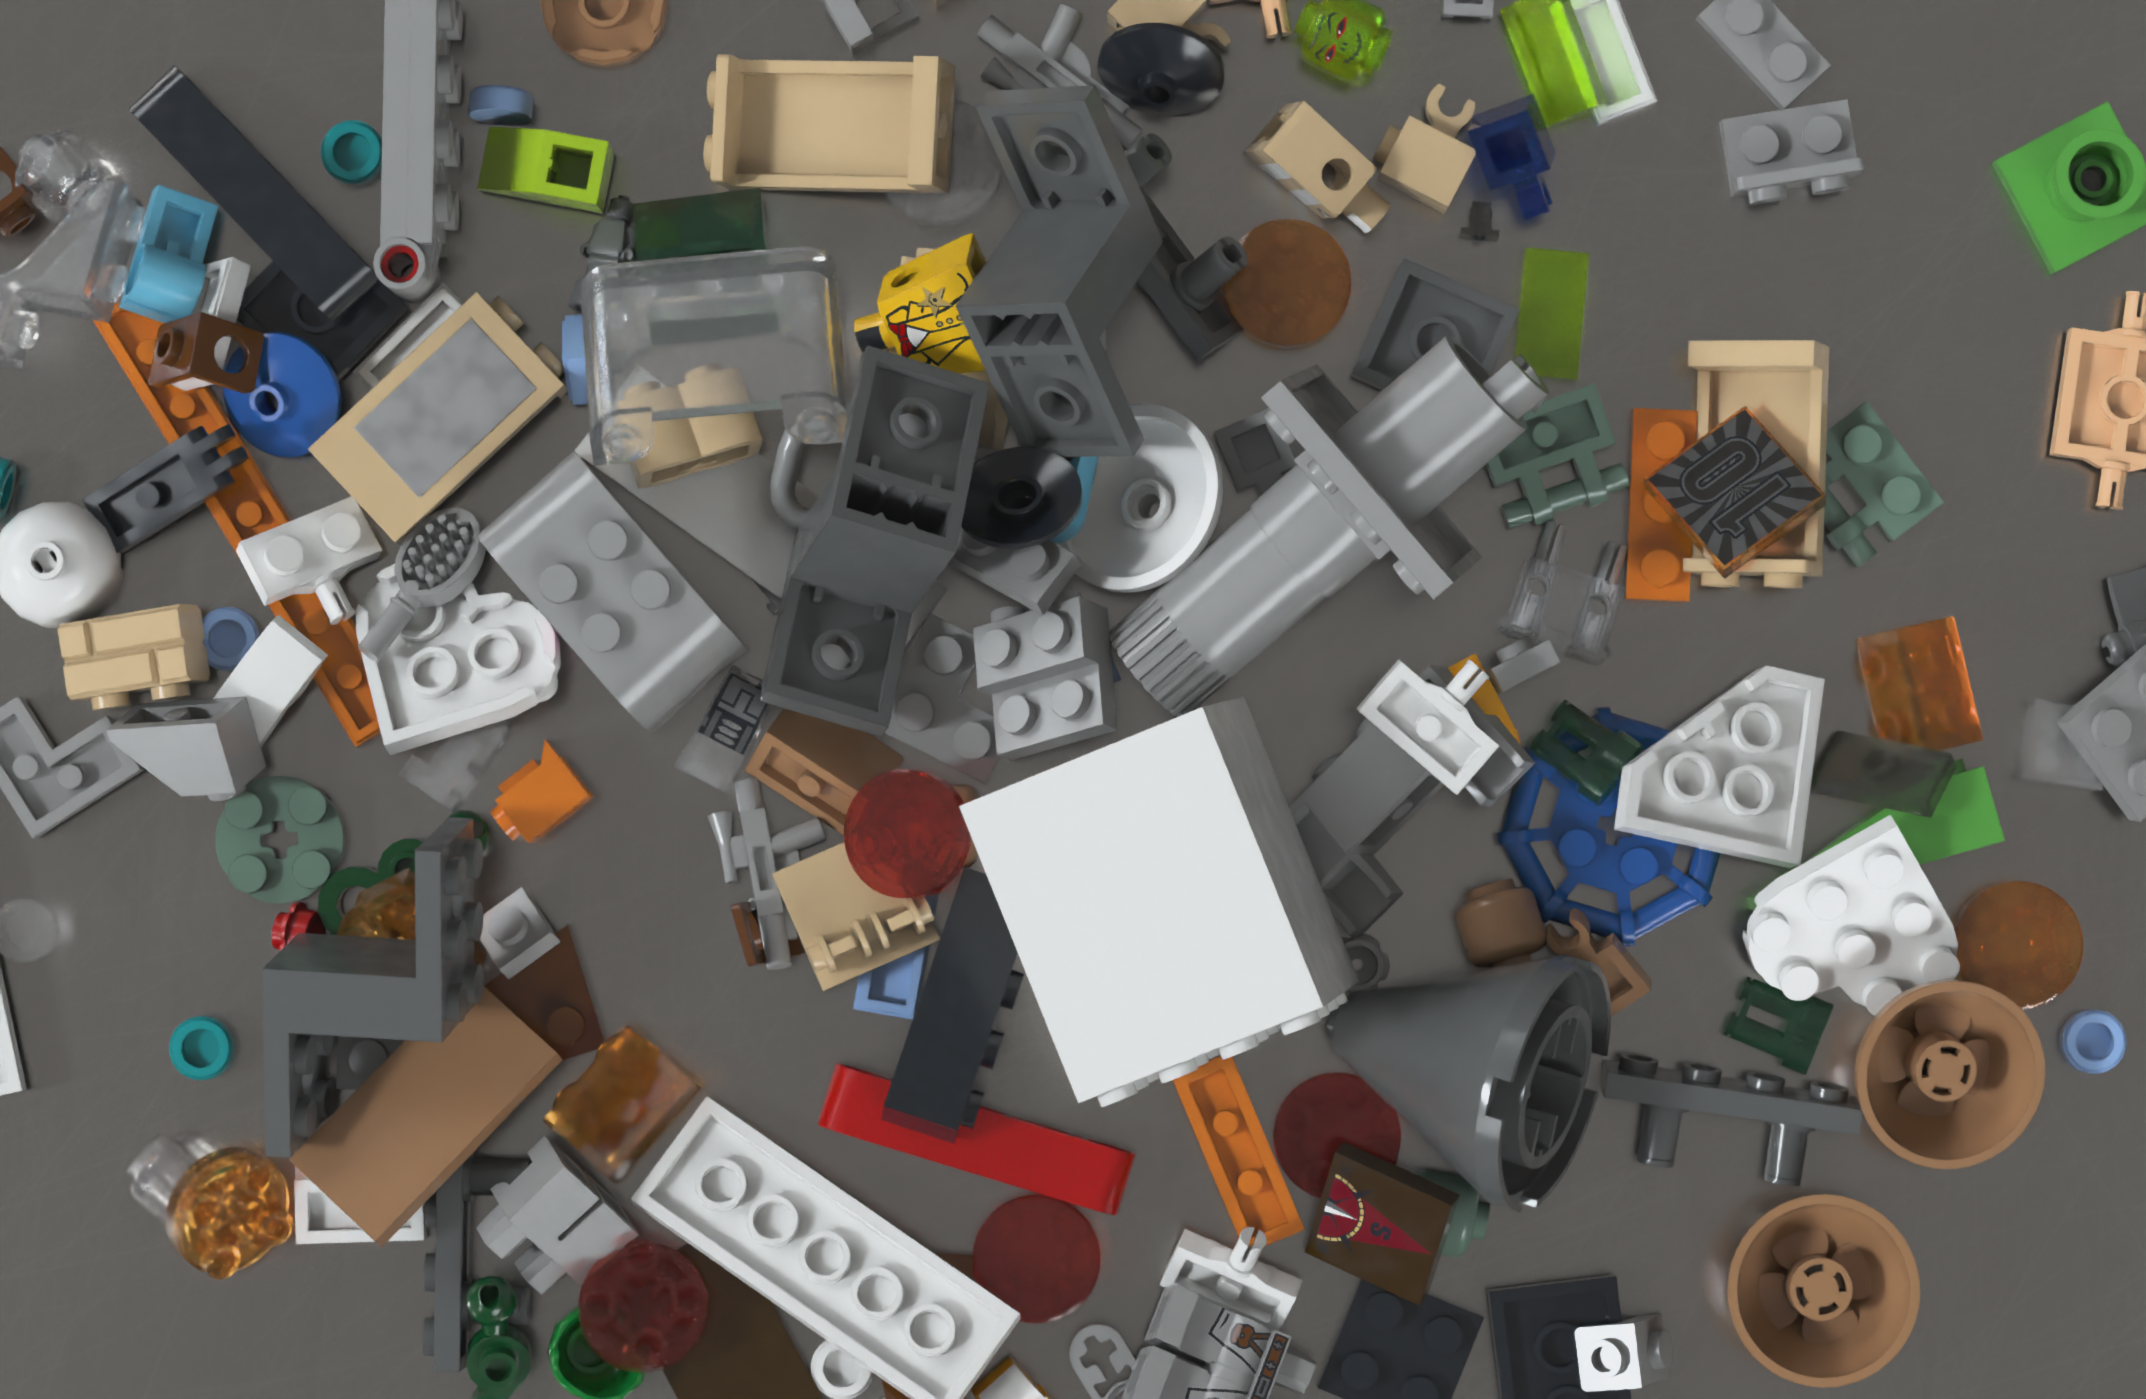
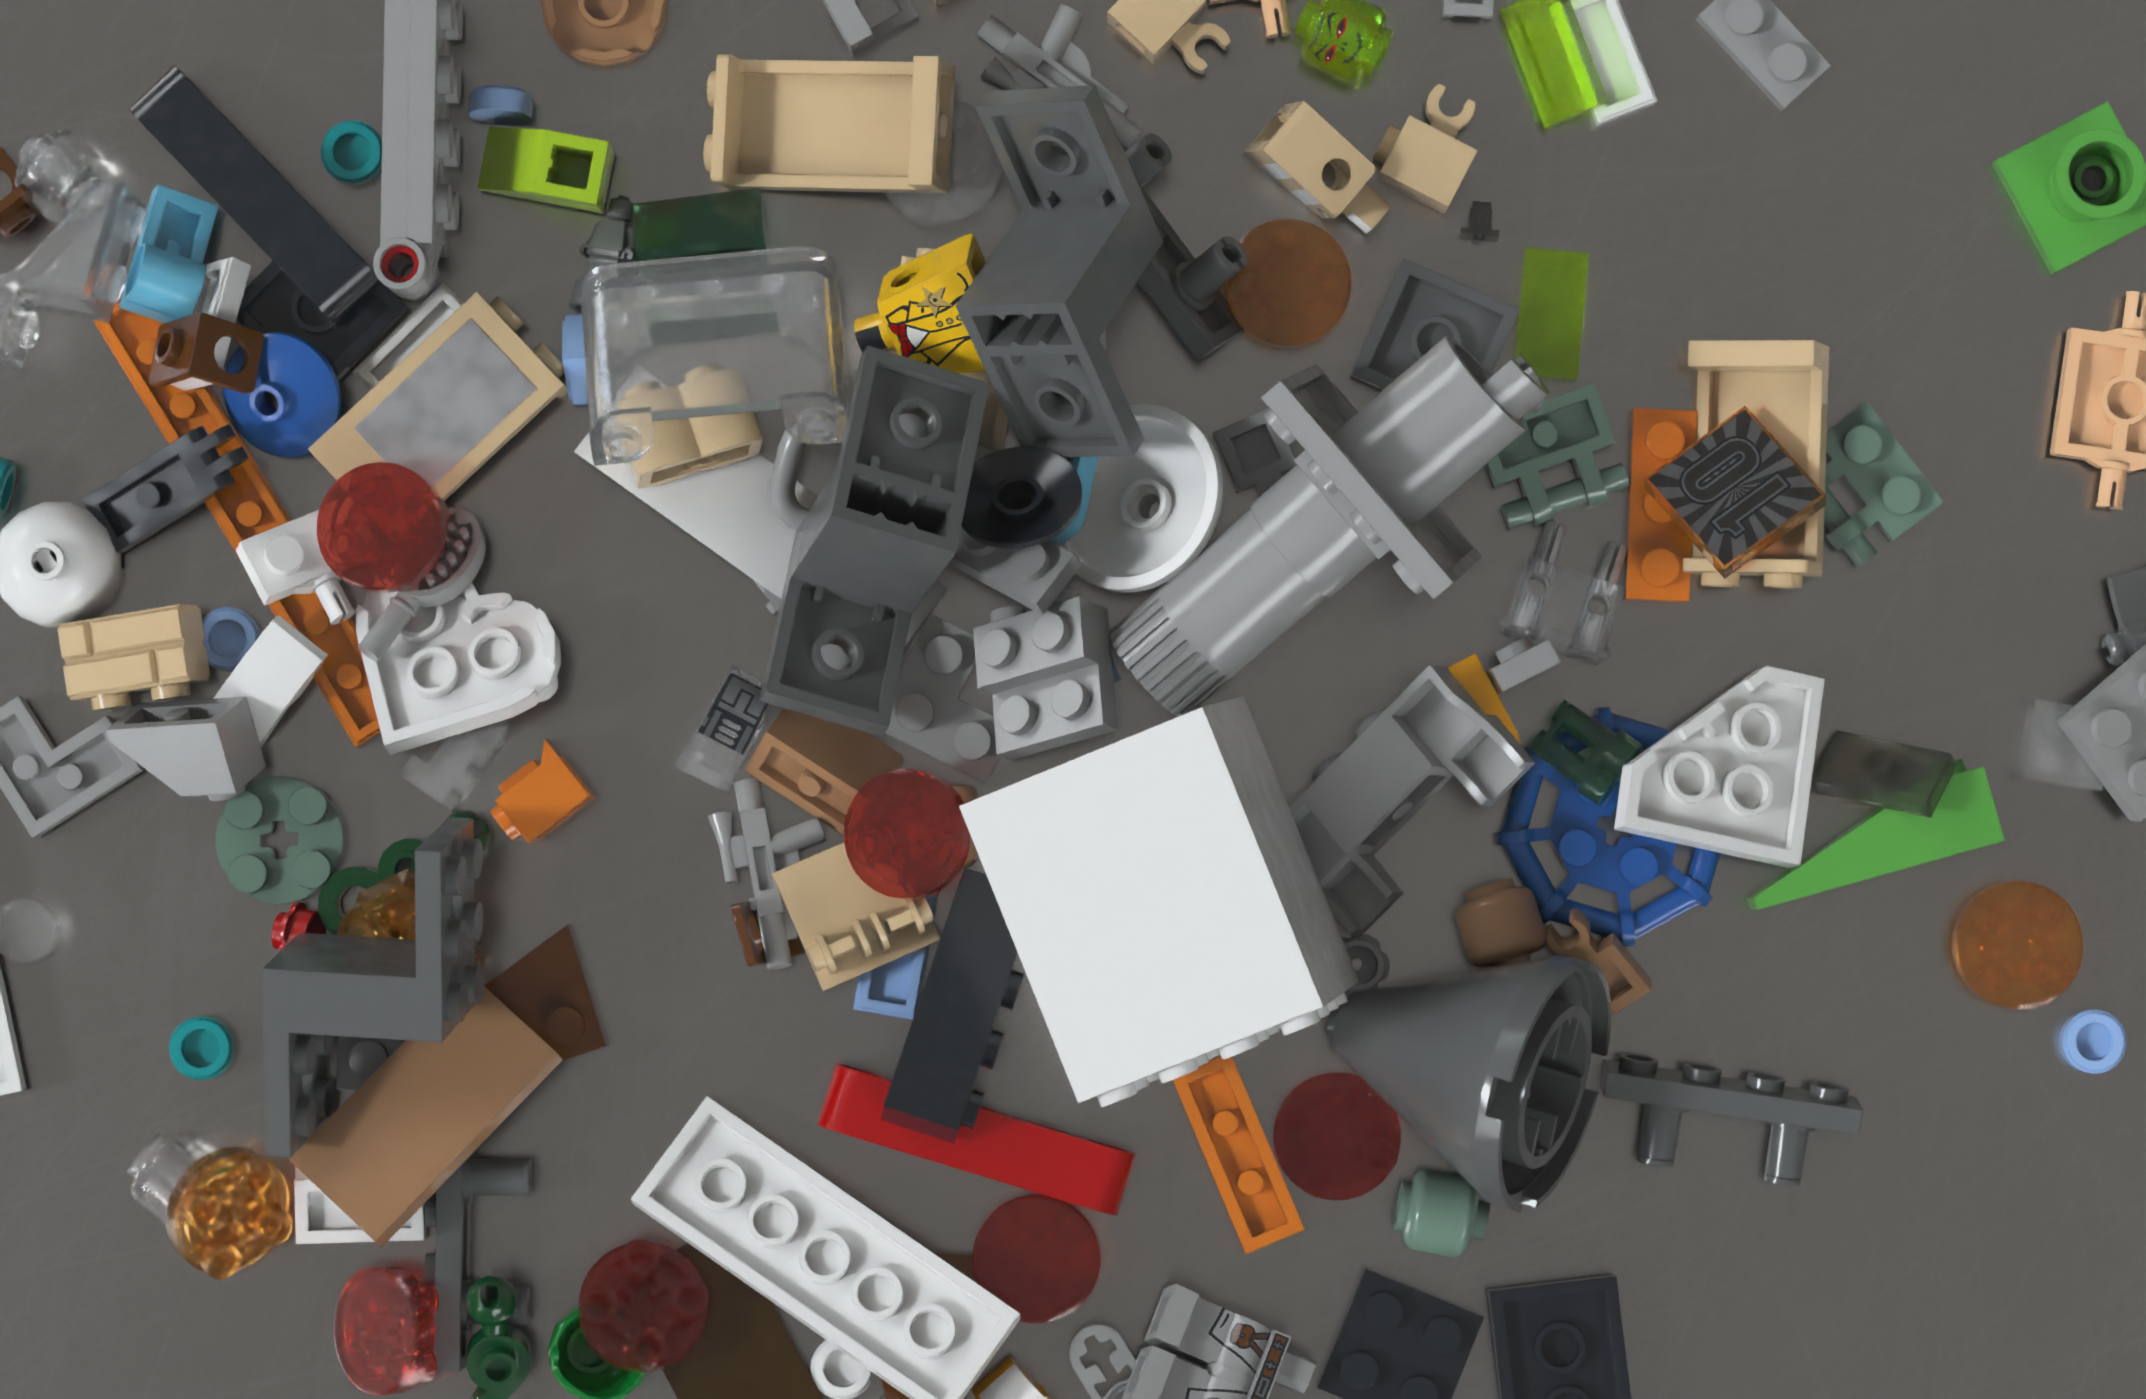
(382, 527): none -> clear red tile
(386, 1330): none -> clear red tile
(516, 933): light grey plate -> none
(561, 1213): light grey hips -> none
(612, 592): light grey brick -> none
(621, 1102): clear orange bracket -> none
(1161, 68): black dish -> none
(1233, 1277): white plate -> none
(1381, 1223): dark brown tile -> none
(1432, 721): white plate -> none
(1515, 150): clear blue brick -> none
(1624, 1353): bracket -> none
(1790, 150): light grey bracket -> none
(1801, 1034): clear green piece -> none
(1853, 922): white plate -> none
(1855, 1306): medium nougat piece -> none
(1920, 686): clear orange bracket -> none
(1971, 1096): medium nougat piece -> none

